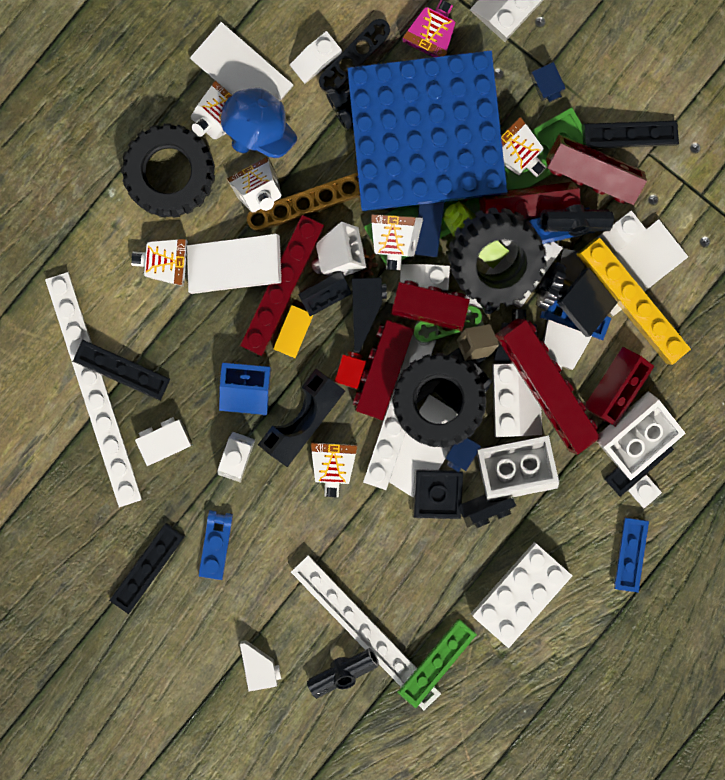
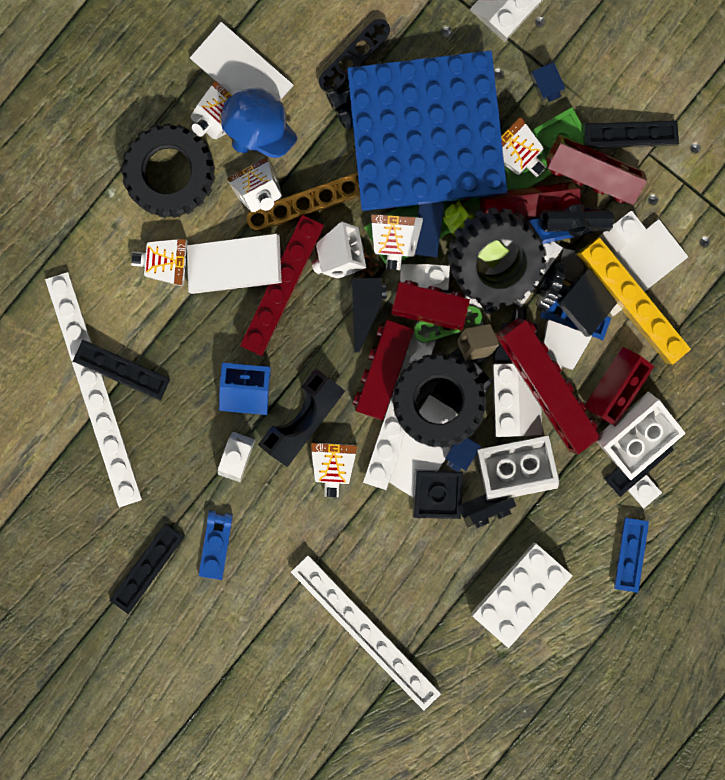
(163, 441): white brick -> none
(259, 668): white slope -> none
(293, 331): yellow tile -> none
(316, 57): white slope -> none
(325, 293): black bracket -> none
(343, 673): black piece -> none
(350, 370): red brick -> none
(431, 30): torso -> none
(436, 663): bright green tile -> none

